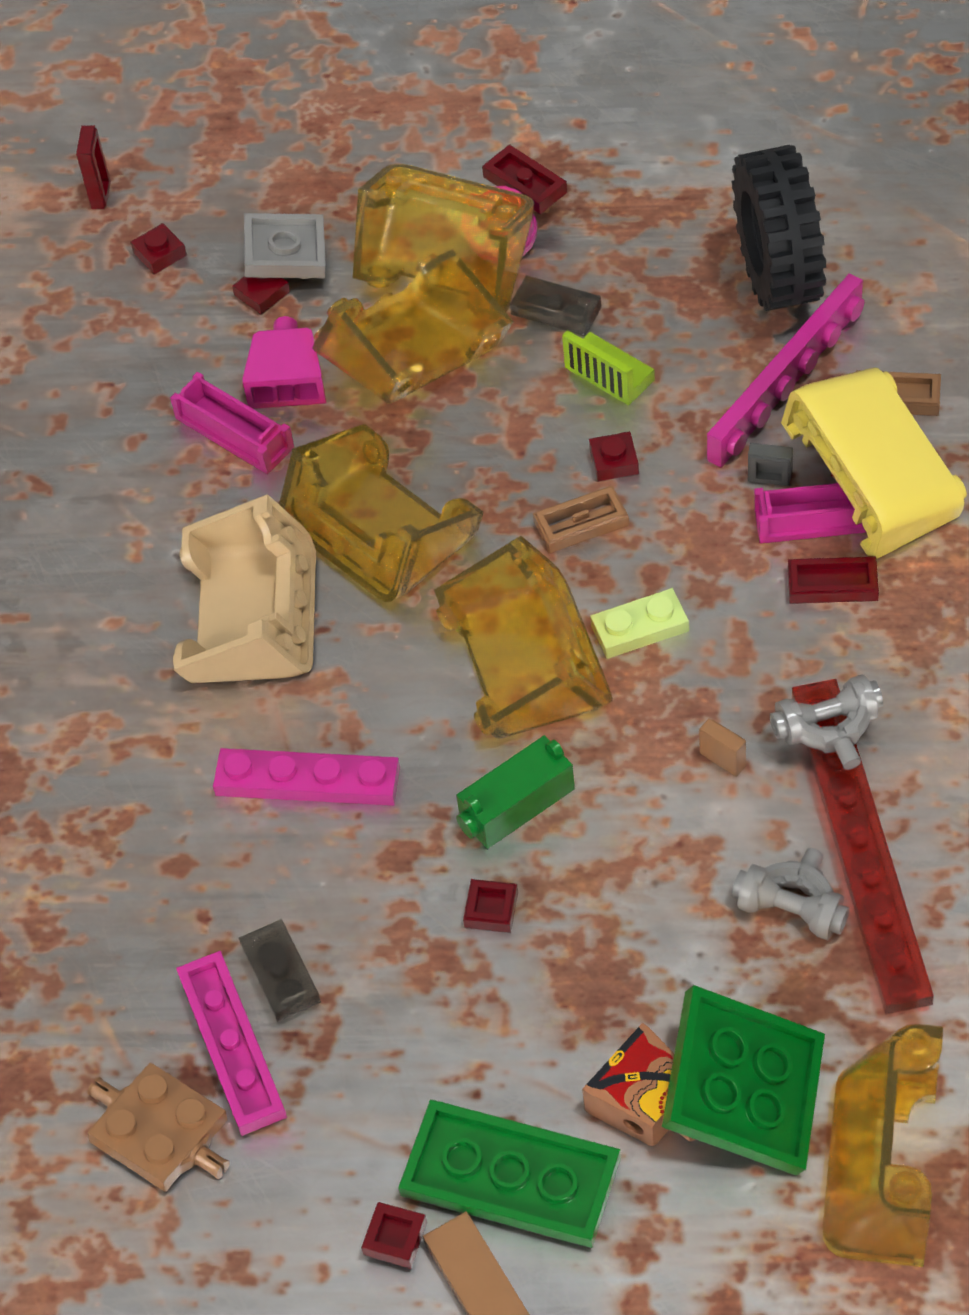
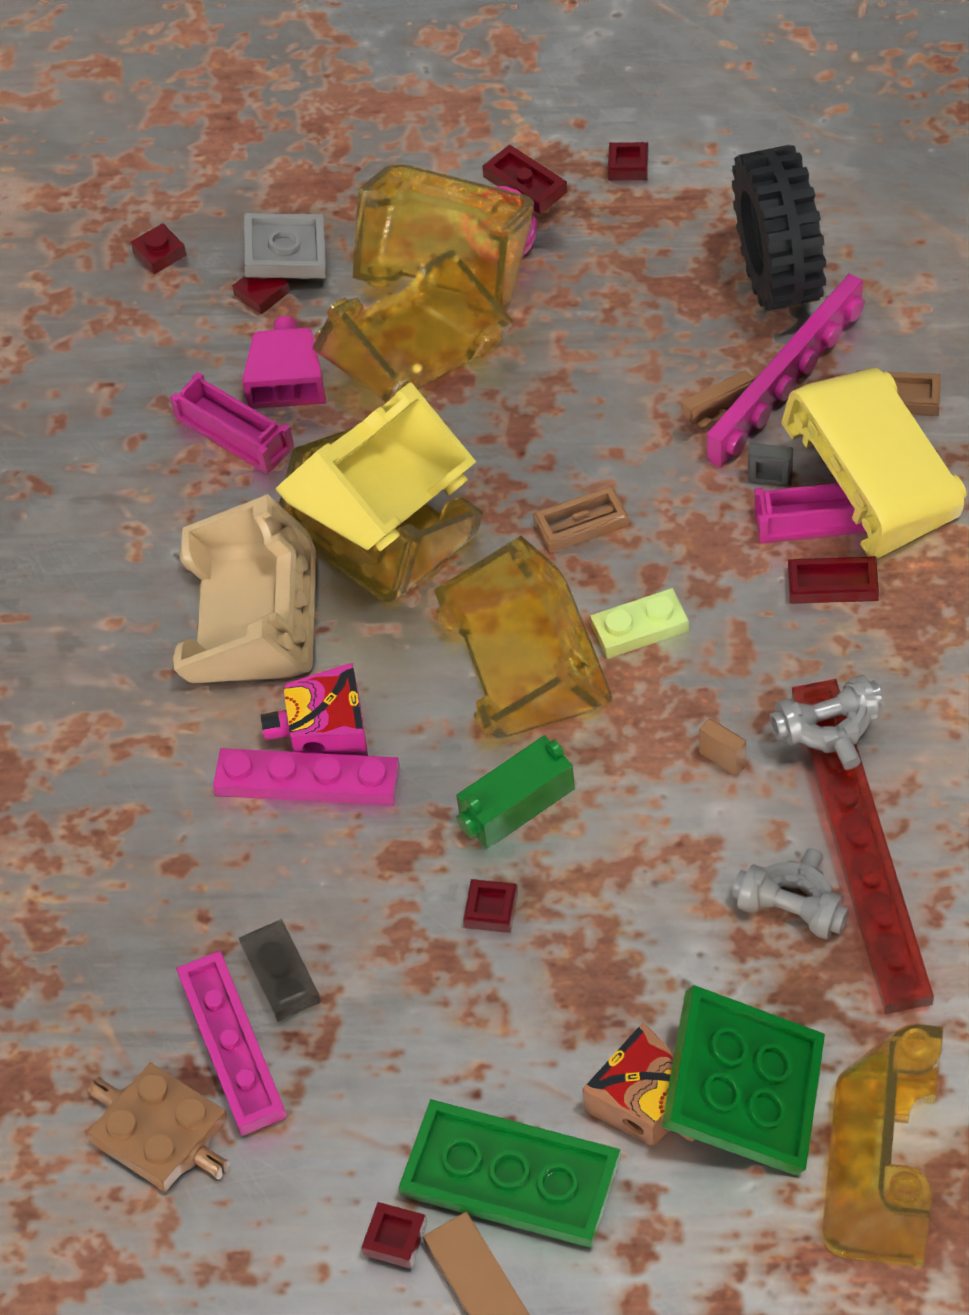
(93, 167): dark red tile -> none
(321, 714): none -> torso
(380, 471): none -> light yellow windscreen
(555, 305): clear smoke plate -> none
(606, 366): lime panel -> none
(614, 456): dark red plate -> none
(628, 161): none -> dark red tile
(712, 403): none -> medium nougat tile

